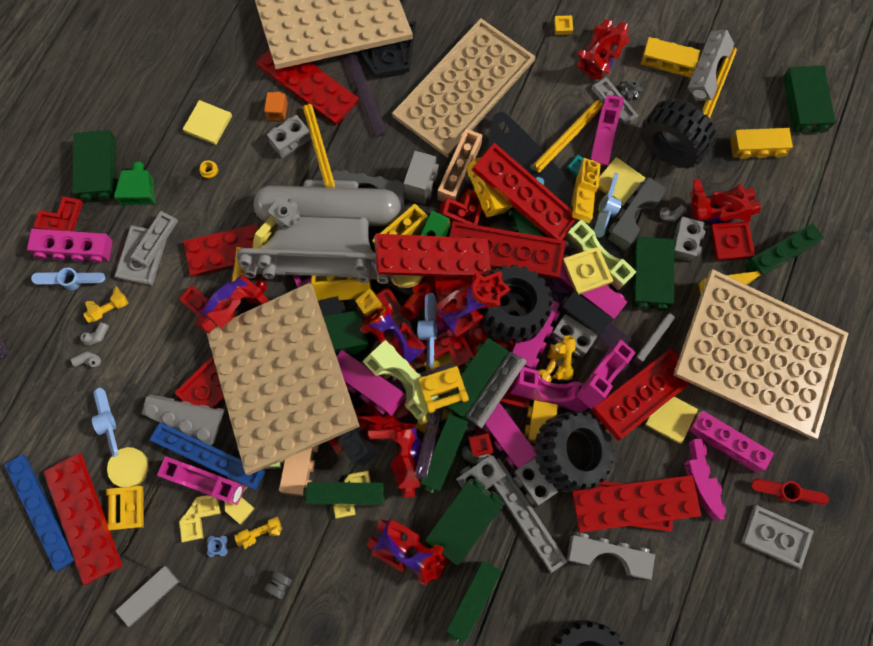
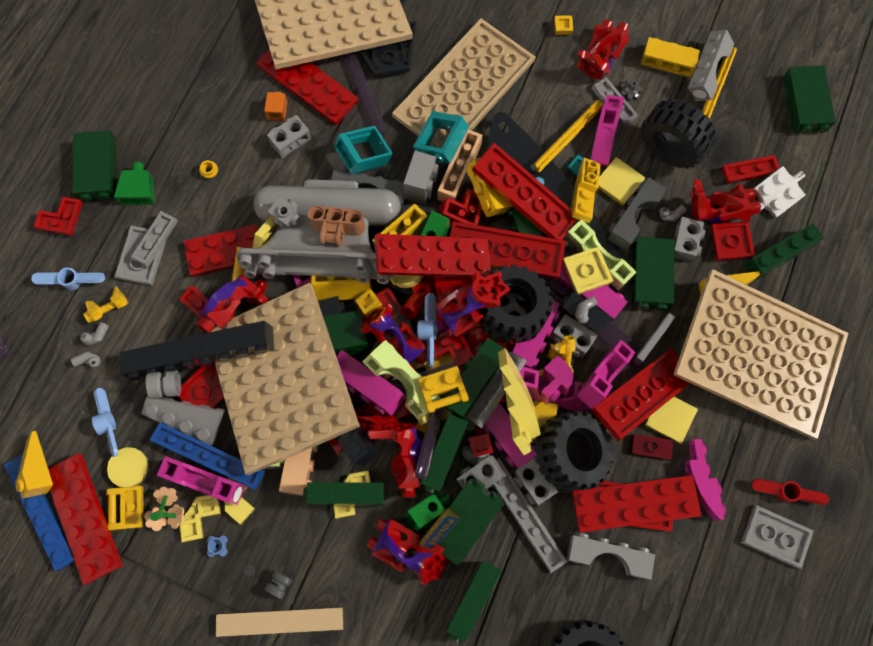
(33, 472): none -> yellow slope
(41, 240): dark pink brick -> none
(147, 596): light grey tile -> none
(157, 517): none -> light nougat plant
(166, 384): none -> light grey wheel
(197, 350): none -> black brick
(207, 122): light yellow tile -> none
(247, 538): yellow piece -> none
(279, 622): none -> tan tile
(318, 146): yellow axle -> none
(335, 223): none -> nougat piece
(349, 155): none -> teal window
(421, 516): none -> green torso
(440, 529): none -> slope
(444, 121): none -> teal window
(519, 403): none -> light yellow slope
(560, 378): none -> dark pink brick
(583, 307): none -> light grey arm
(607, 208): light blue piece -> none
(652, 447): none -> dark red plate
(730, 442): dark pink brick -> none
(750, 169): none -> red plate
(761, 143): yellow brick -> none
(779, 191): none -> white plate

